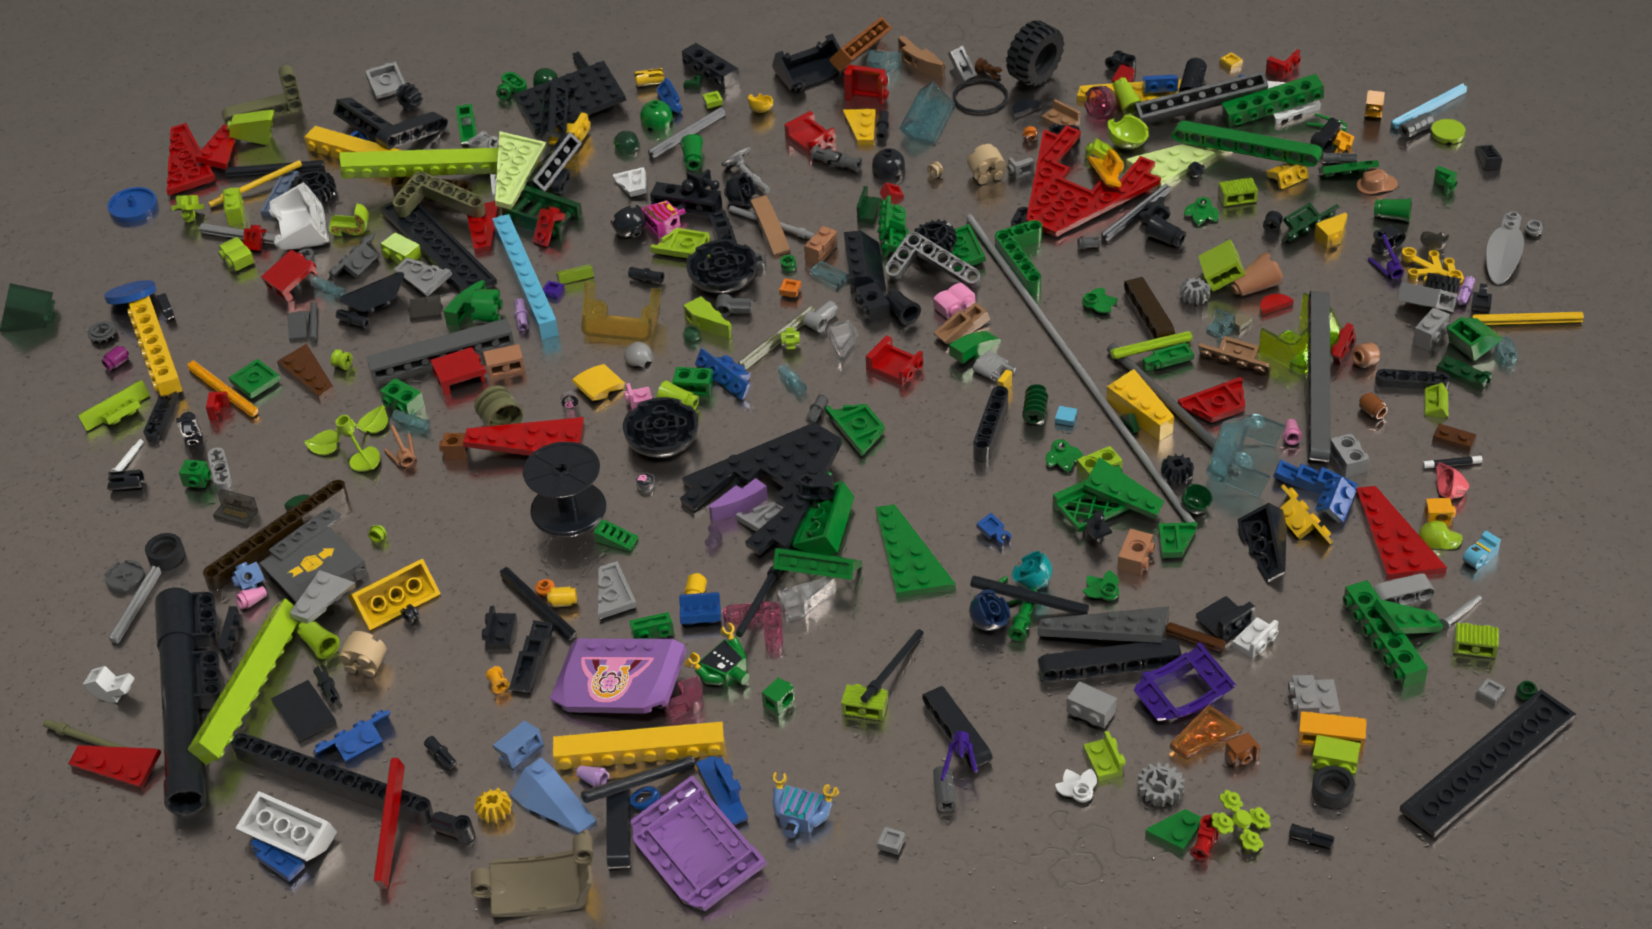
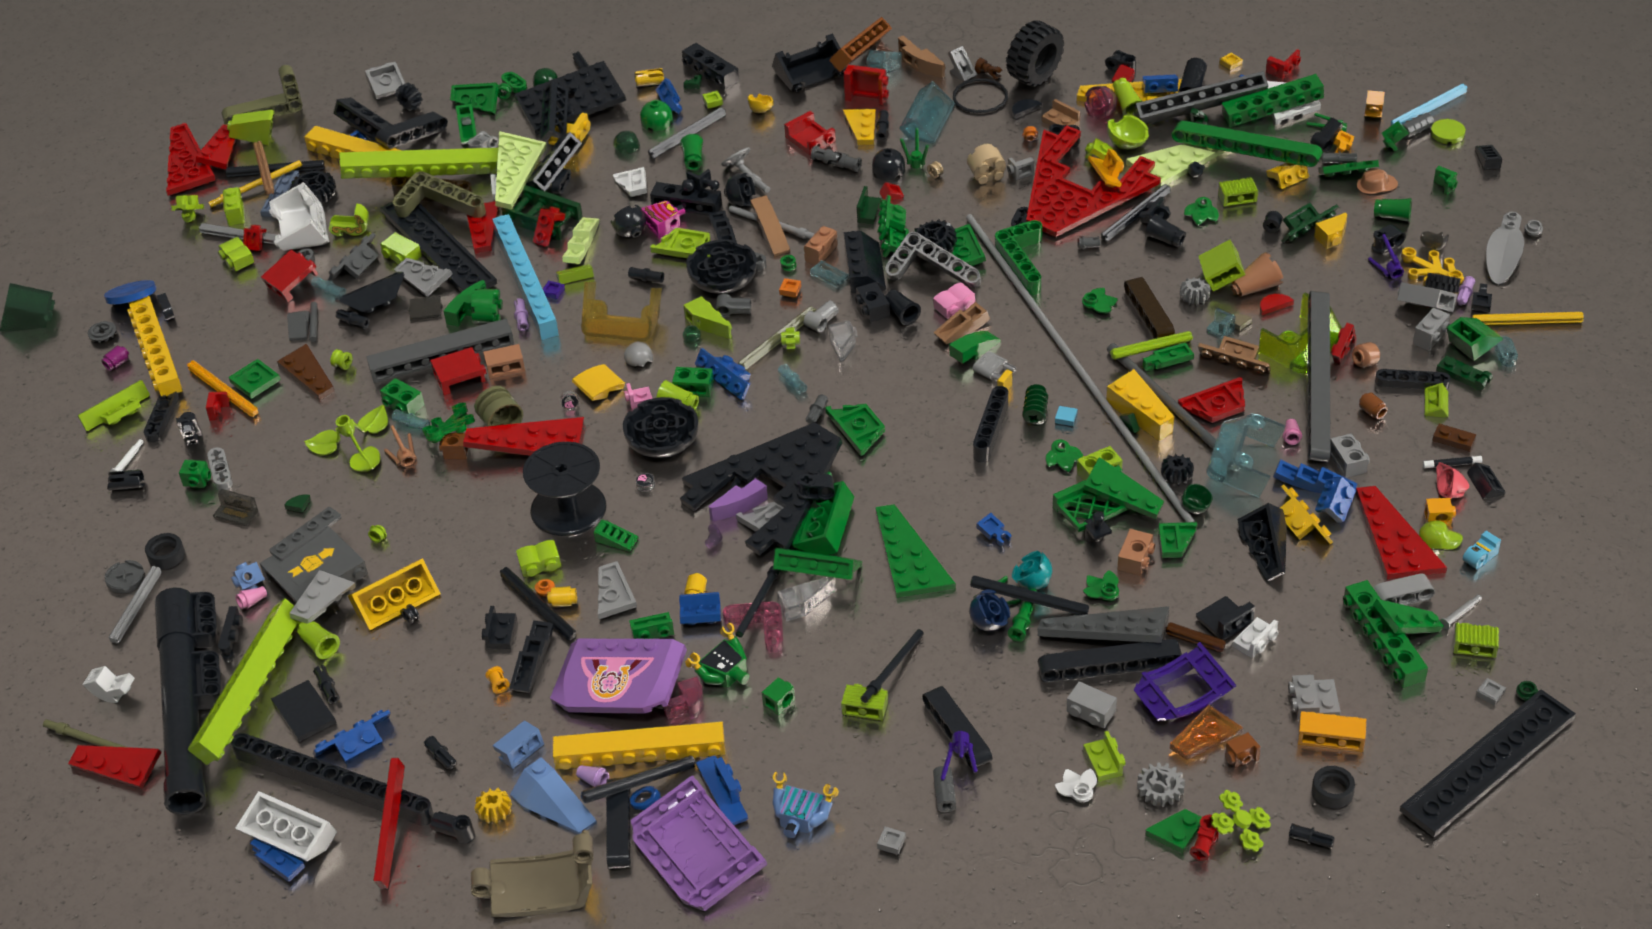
(132, 204): blue piece -> none
(257, 546): dark brown beam -> none
(263, 167): none -> medium nougat axle
(362, 653): tan brick -> none
(439, 428): none -> green plant
(481, 96): none -> green wing
(538, 558): none -> lime brick
(581, 240): none -> yellowish green slope
(893, 362): red panel -> none
(915, 159): none -> green plant
(1198, 116): none -> dark green tile
(1335, 752): lime brick -> none
(1394, 134): none -> green bracket
(1485, 481): none -> black slope

